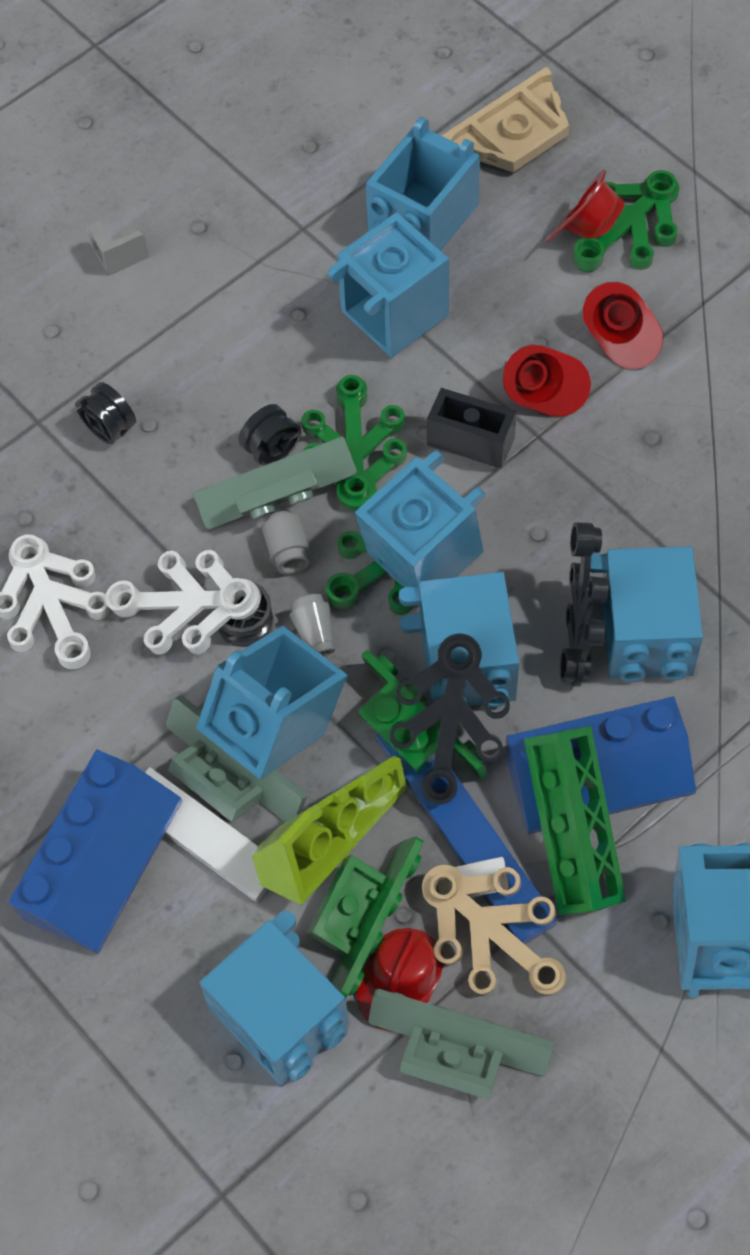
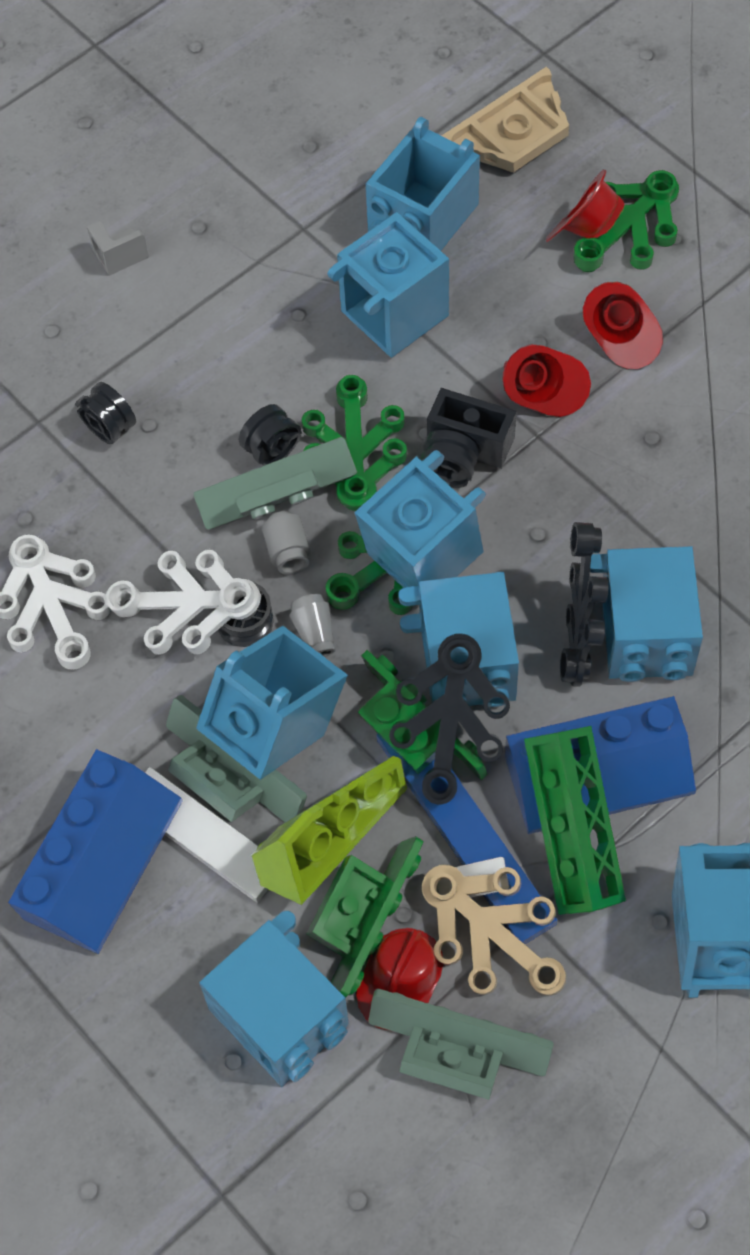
(459, 456): none -> black wheel

